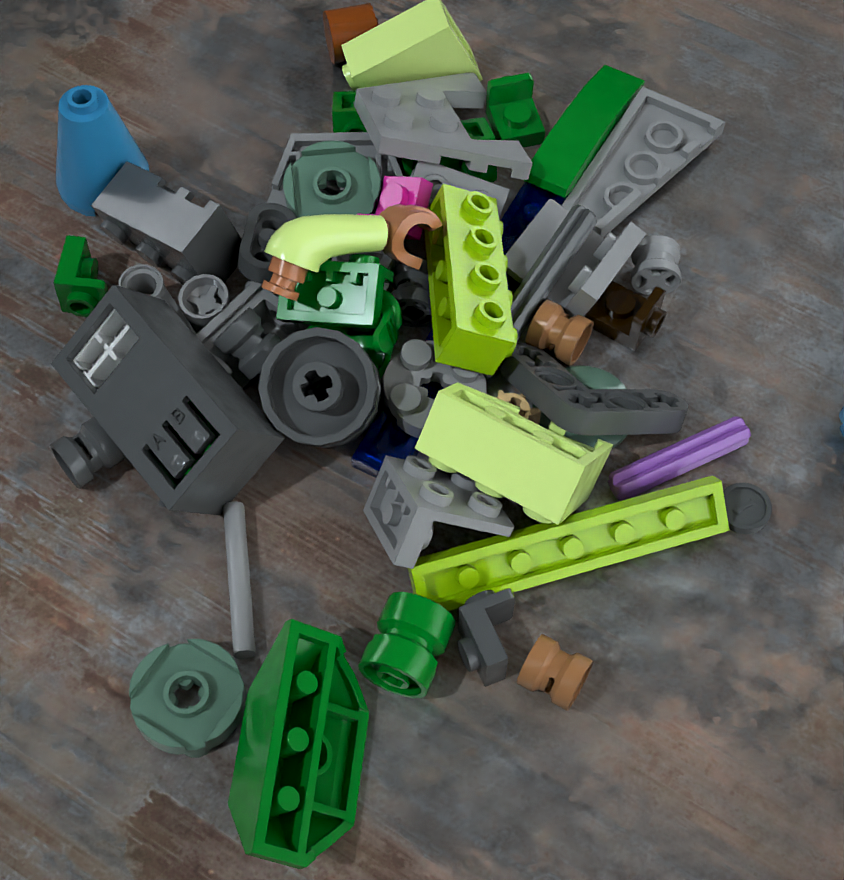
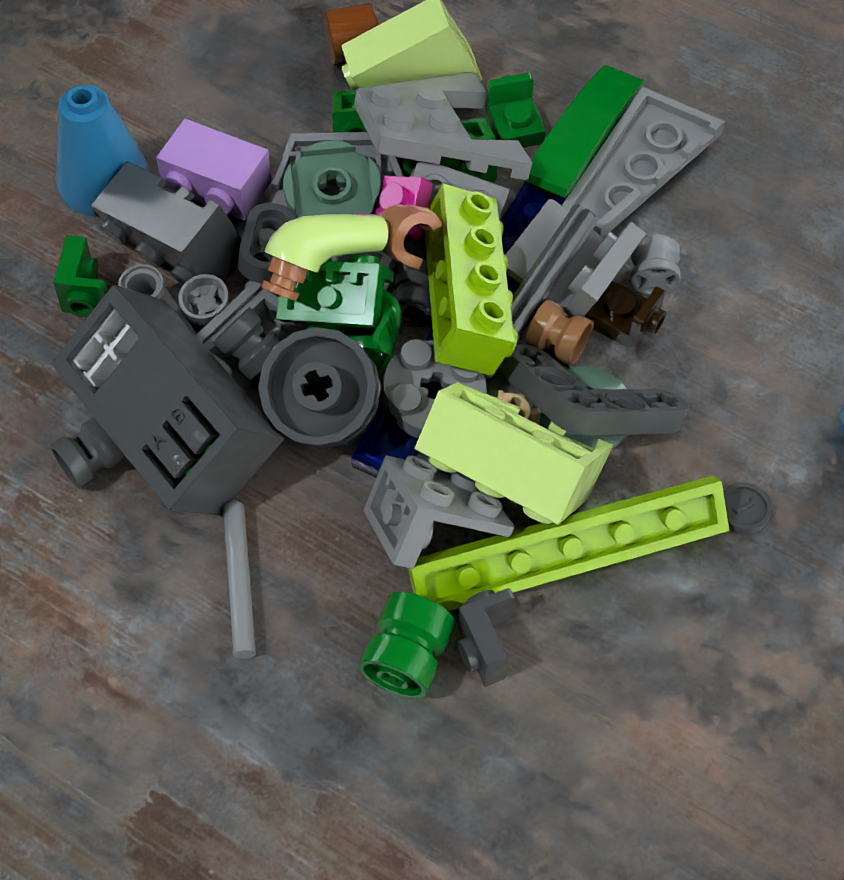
(196, 727): sand green plate -> none
(215, 168): none -> lavender brick
(299, 749): green wedge -> none
(554, 672): medium nougat wheel -> none
(678, 458): medium lavender axle -> none

